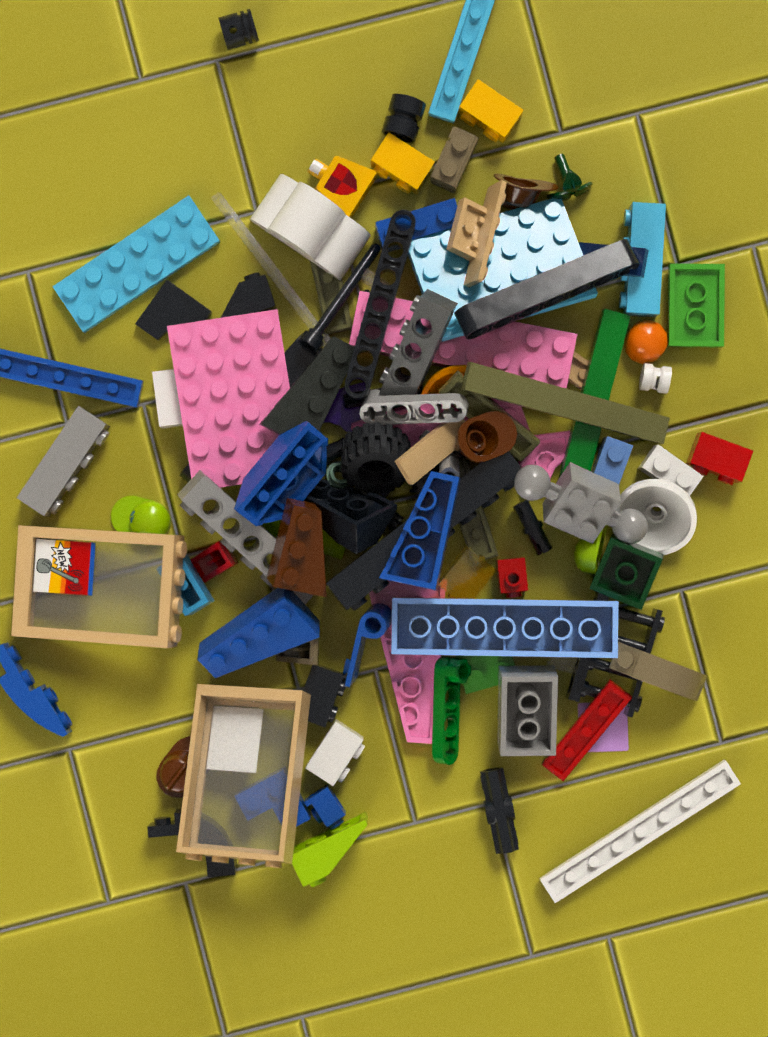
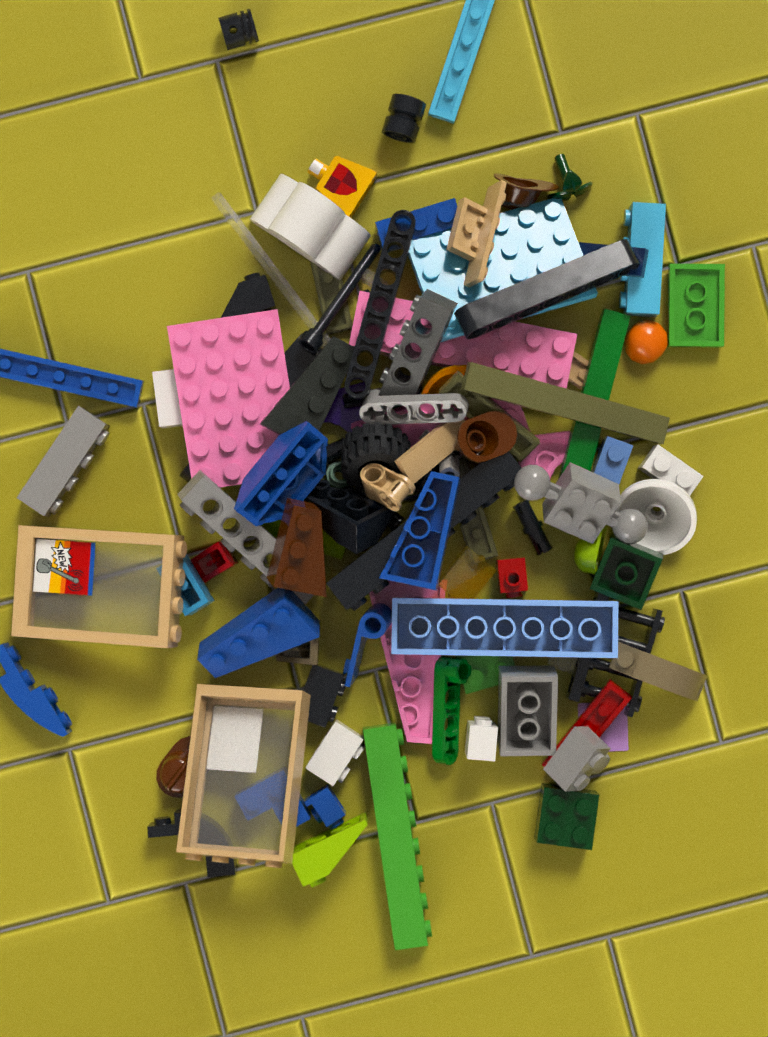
(136, 264): medium azure plate -> none
(140, 516): lime cap -> none
(170, 308): black tile -> none
(386, 485): none -> tan piece
(395, 836): none -> bright green brick
(402, 164): yellow brick -> none
(454, 159): dark tan brick -> none
(481, 739): none -> white brick
(490, 112): yellow brick -> none
(499, 810): black piece -> none
(566, 817): none -> dark green brick
(577, 759): none -> light grey brick
(639, 831): white plate -> none
(655, 378): white wheel -> none
(719, 458): red brick -> none

